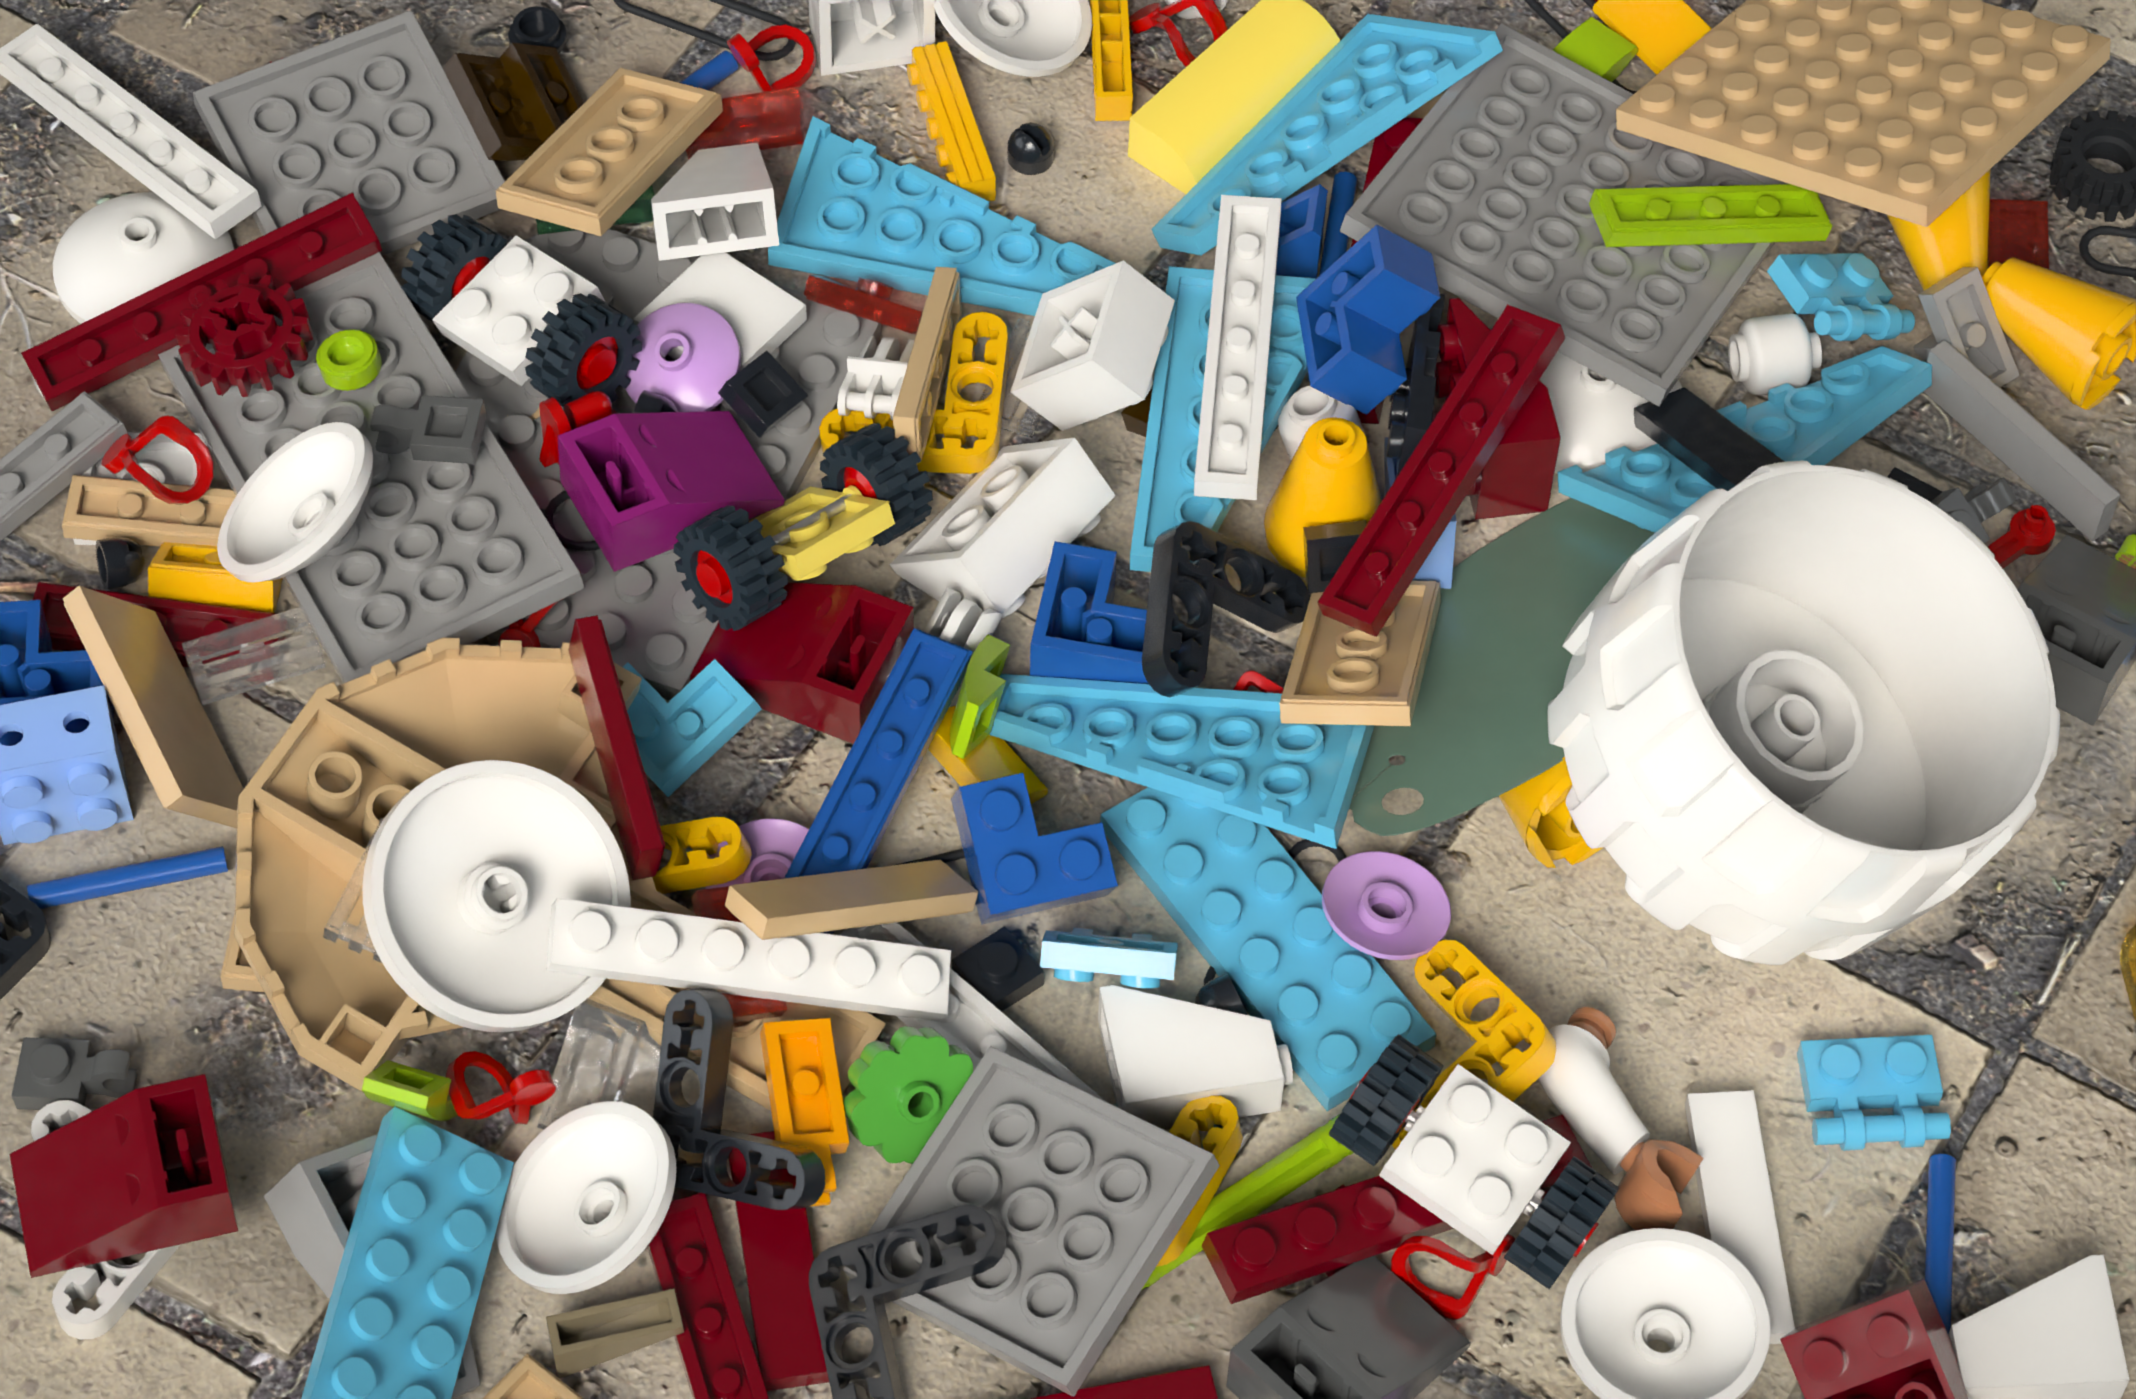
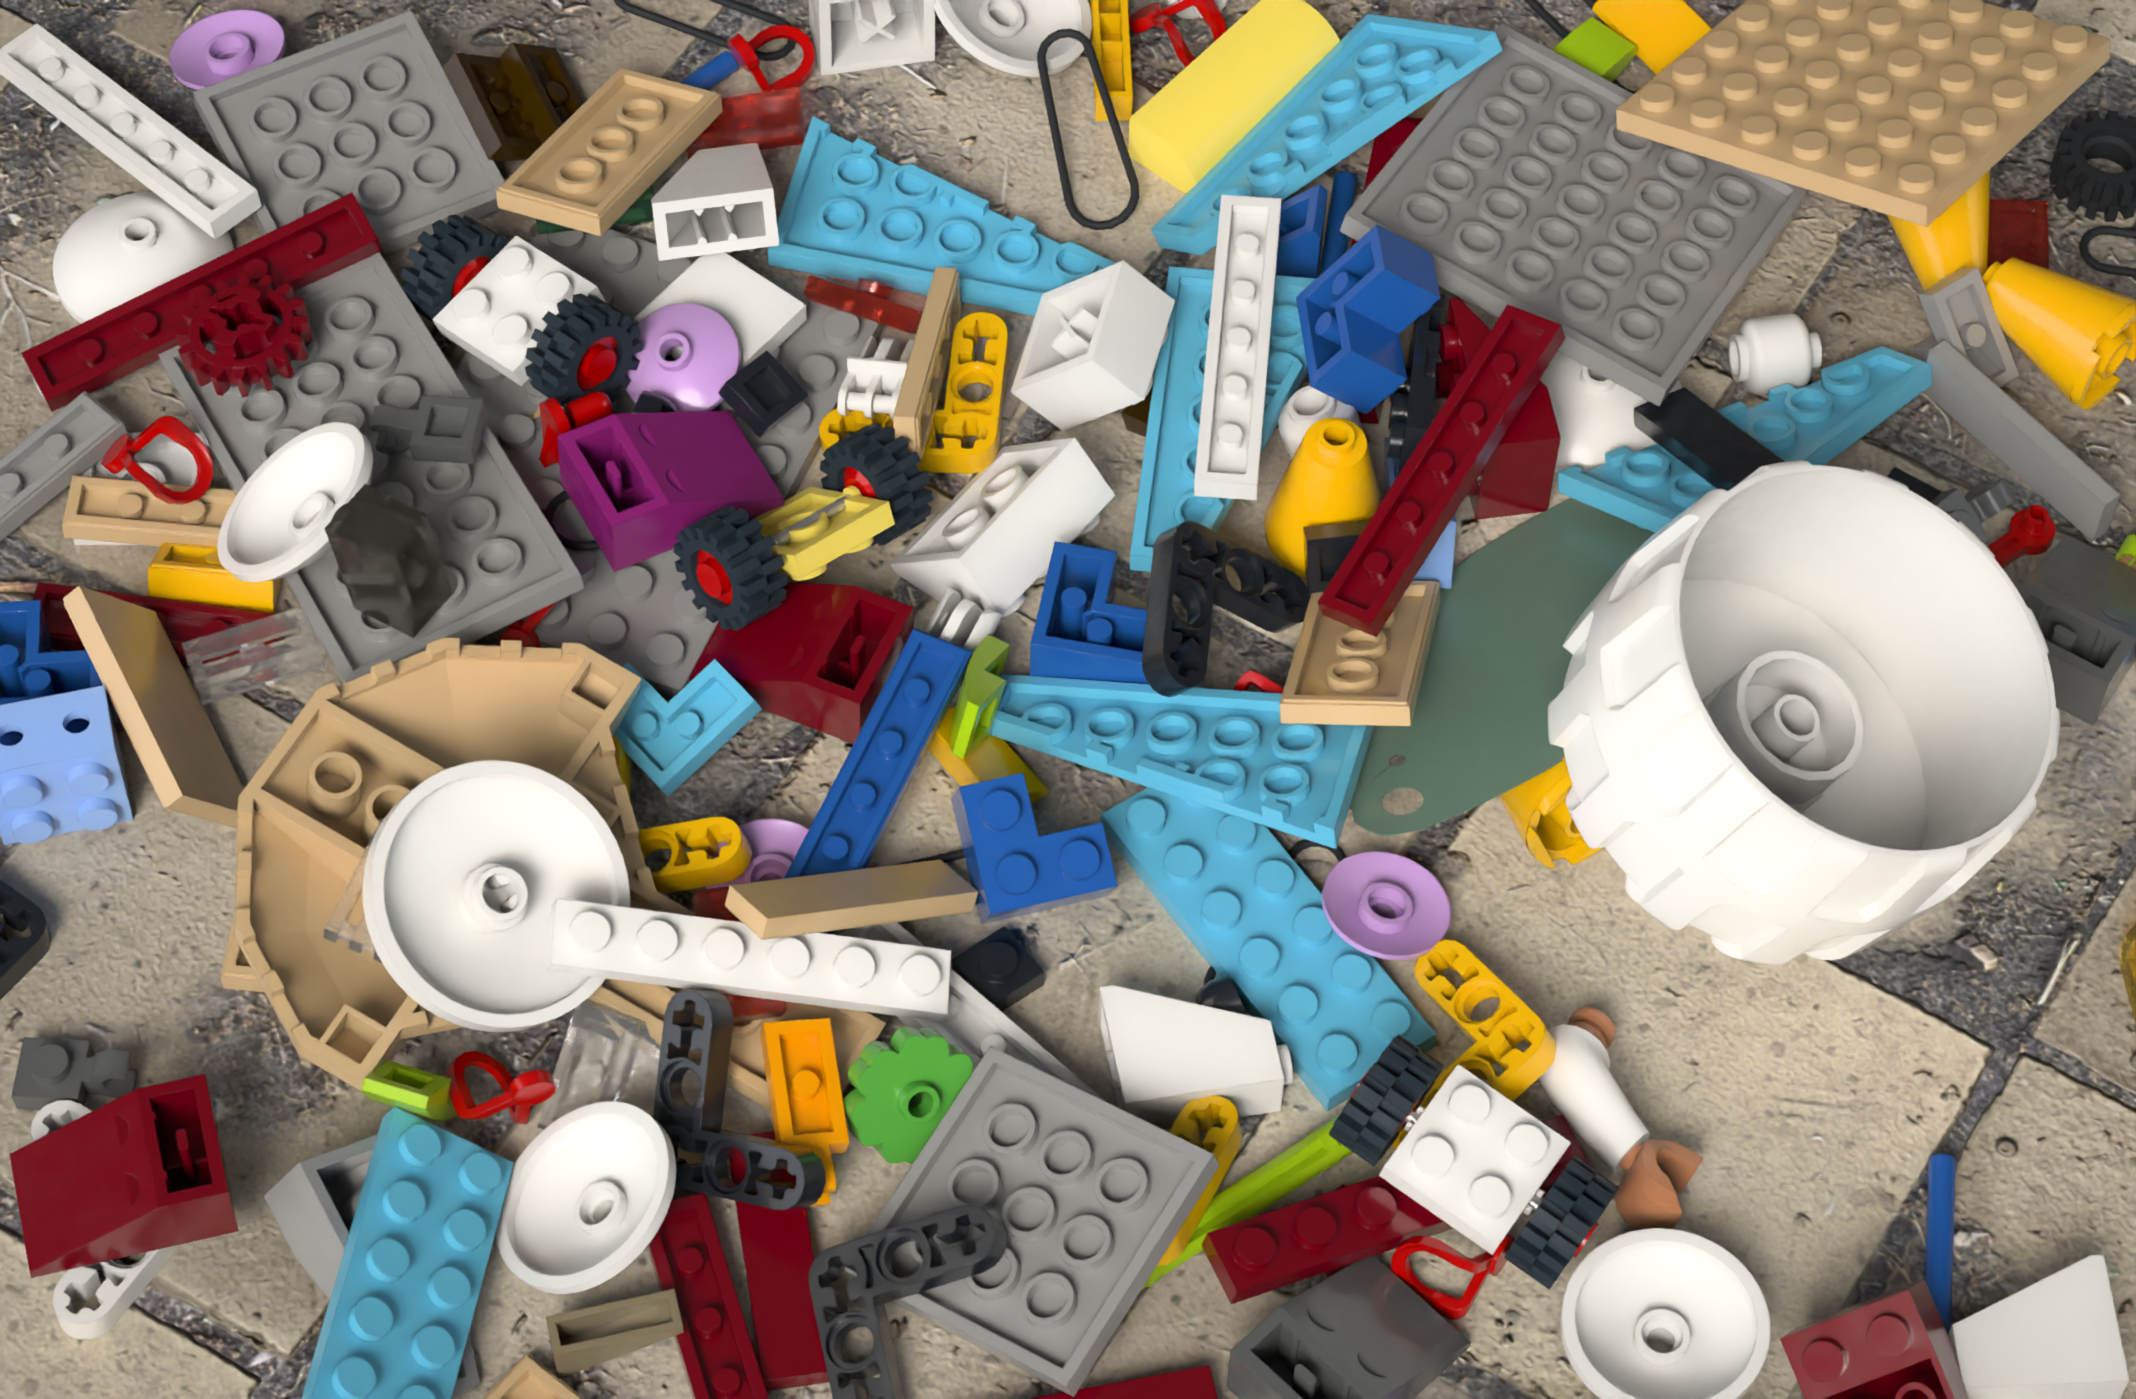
(119, 561): black hinge -> none
(128, 878): blue bar -> none
(225, 47): none -> lavender dish
(349, 360): lime tile -> none
(388, 560): none -> clear smoke brick
(538, 27): black plate -> none
(616, 747): dark red tile -> none
(951, 120): yellow piece -> none
(1024, 152): black hinge -> none
(1056, 137): none -> black piece
(1082, 954): plate -> none
(1709, 215): lime tile -> none
(1738, 1193): white tile -> none
(1842, 294): medium azure plate -> none
(1873, 1075): medium azure plate -> none

